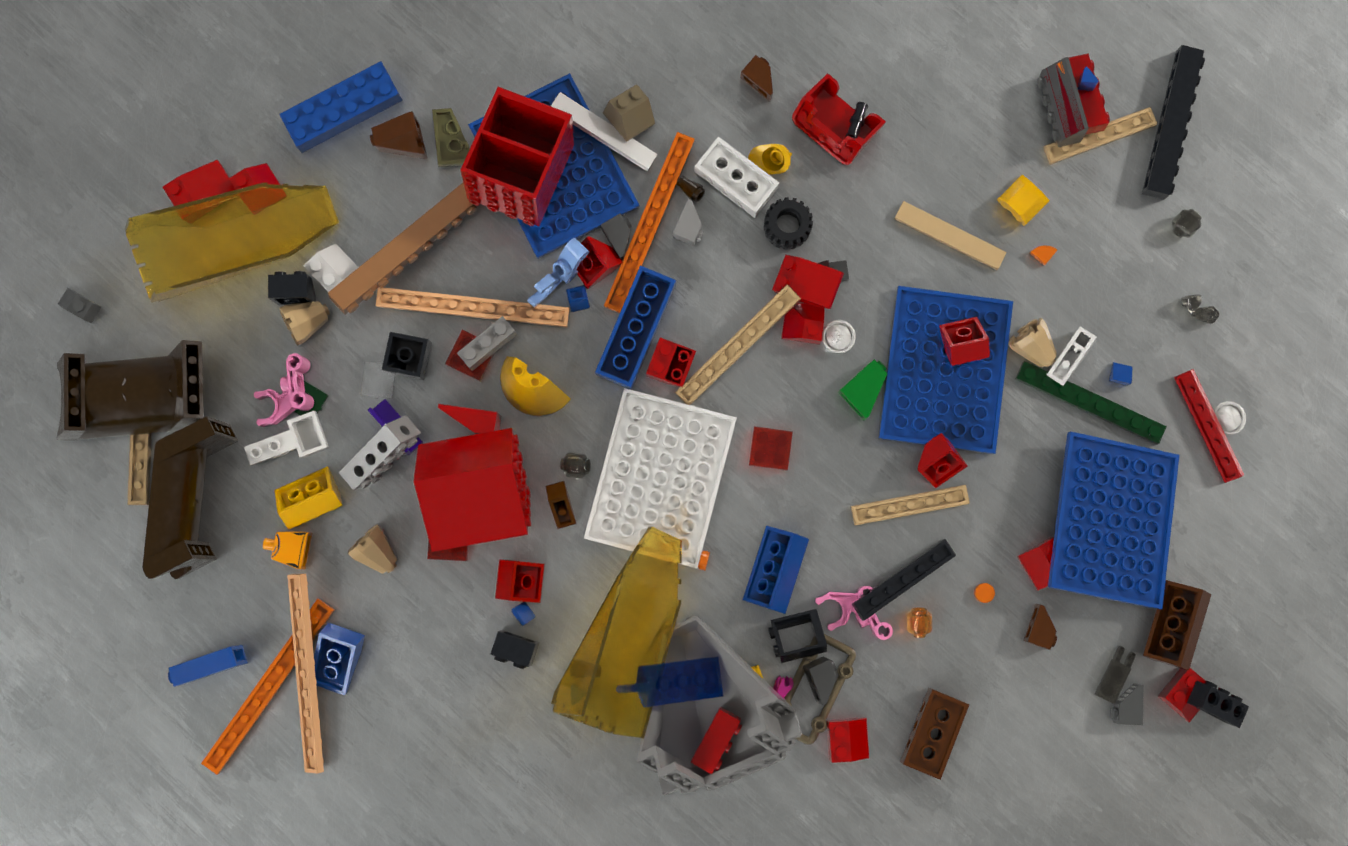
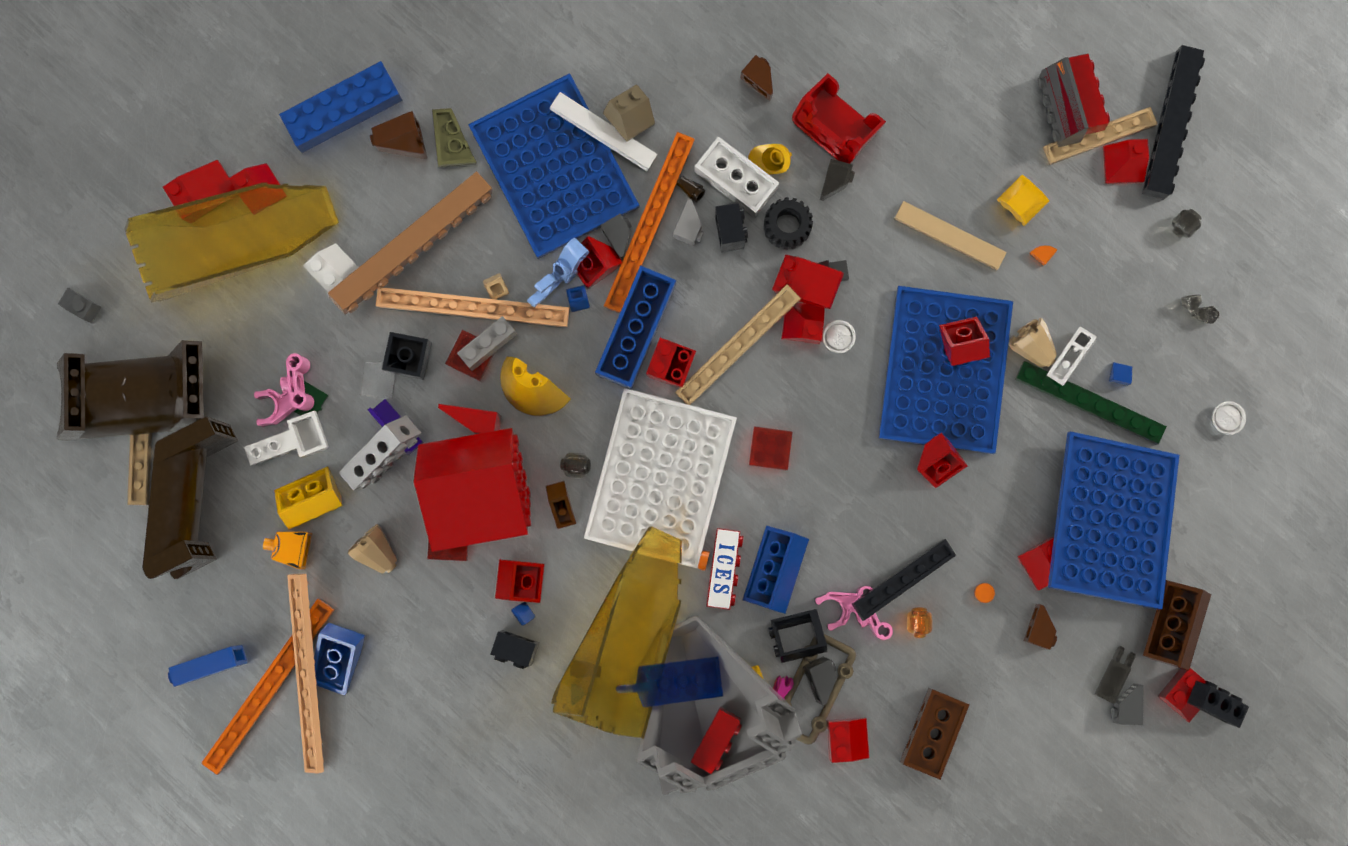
(290, 288): black slope -> none
(304, 319): tan cone -> none
(496, 286): none -> tan slope
(518, 156): red container -> none
(723, 569): none -> white brick
(730, 227): none -> black brick
(836, 178): none -> clear smoke slope
(857, 120): black pin -> none
(864, 388): green slope -> none
(910, 505): tan tile -> none
(1087, 80): blue slope -> none
(1126, 161): none -> red slope
(1209, 426): red tile -> none

